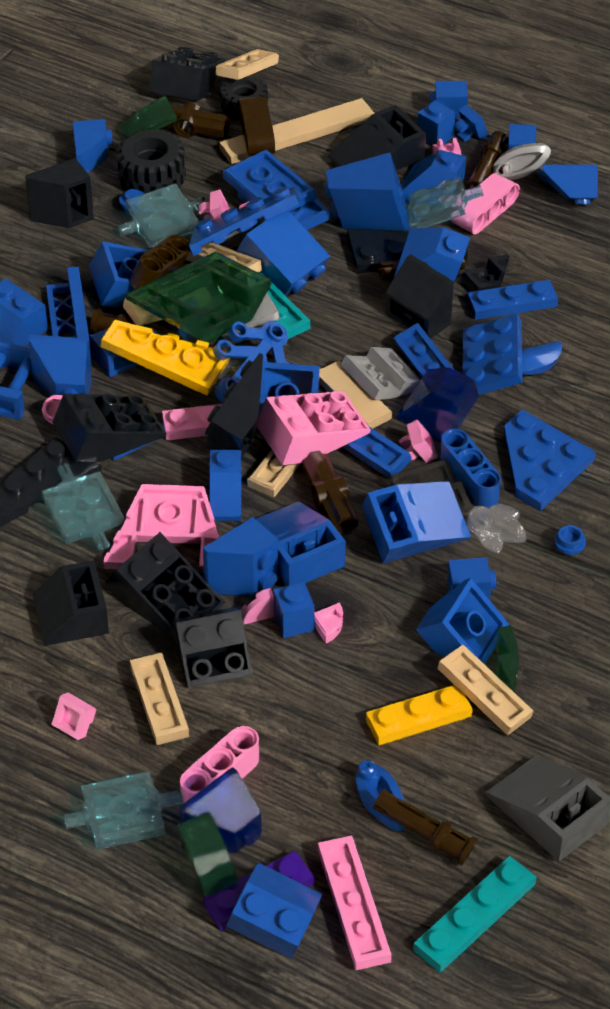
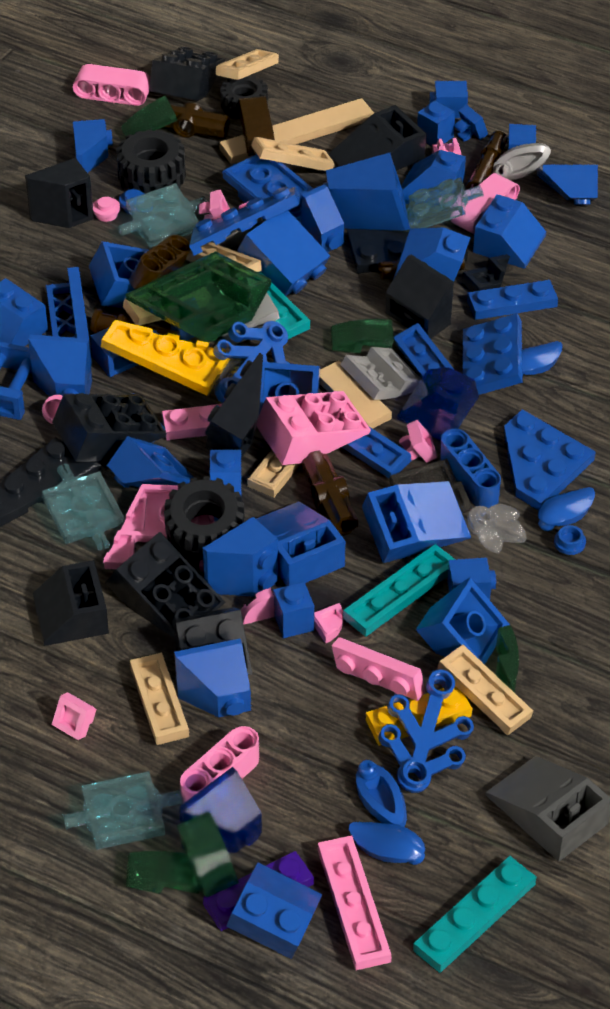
(106, 209): none -> bright pink plate
(112, 84): none -> bright pink beam
(146, 463): none -> blue slope
(161, 869): none -> clear green slope
(199, 499): none -> black tyre
(214, 678): none -> blue slope
(292, 154): none -> tan tile
(322, 218): none -> blue slope
(354, 334): none -> clear green slope
(378, 669): none -> bright pink plate
(388, 842): none -> blue arm
(398, 591): none -> teal plate
(424, 737): none -> blue plant
(439, 834): dark brown pin -> none
(509, 230): none -> blue slope
(565, 508): none -> blue arm

